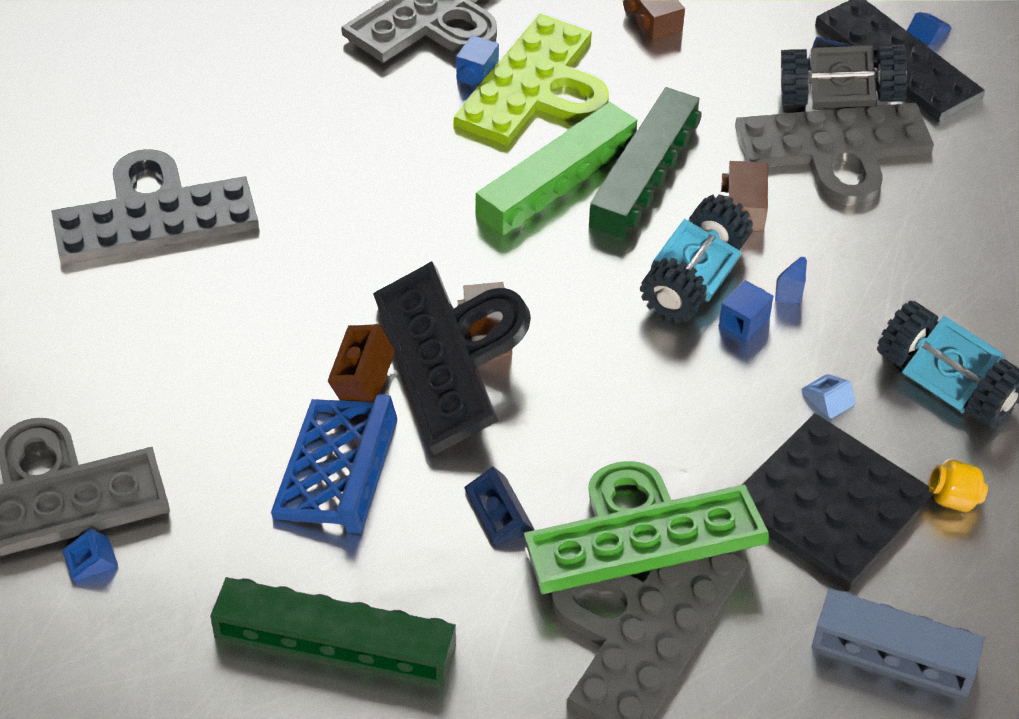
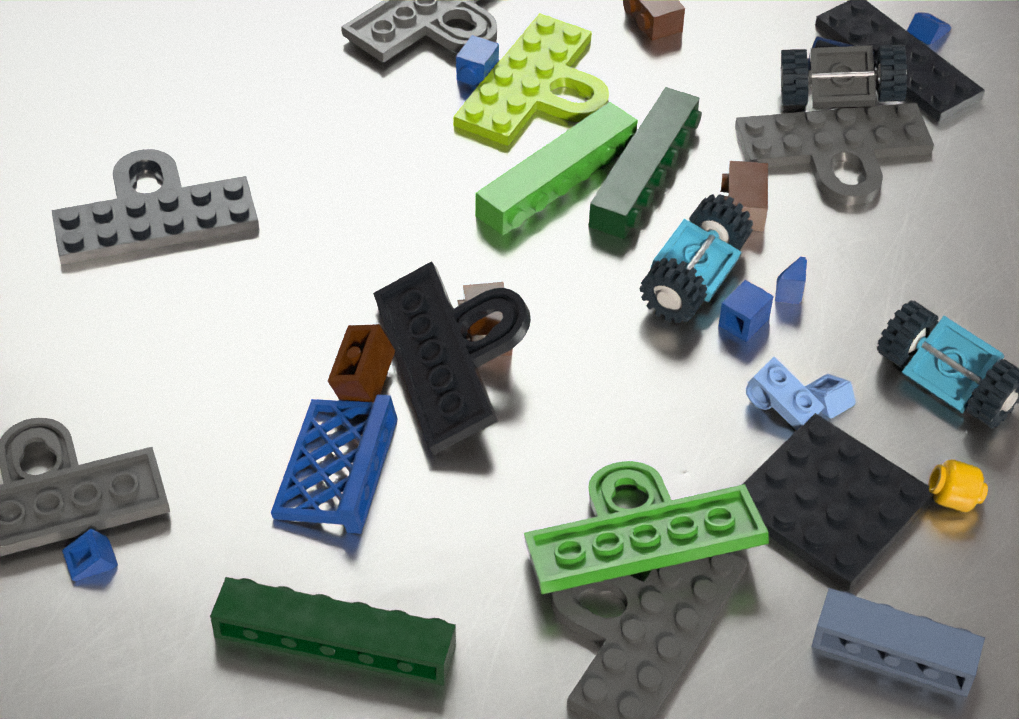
(498, 506): dark blue slope -> none
(780, 389): none -> light blue plate

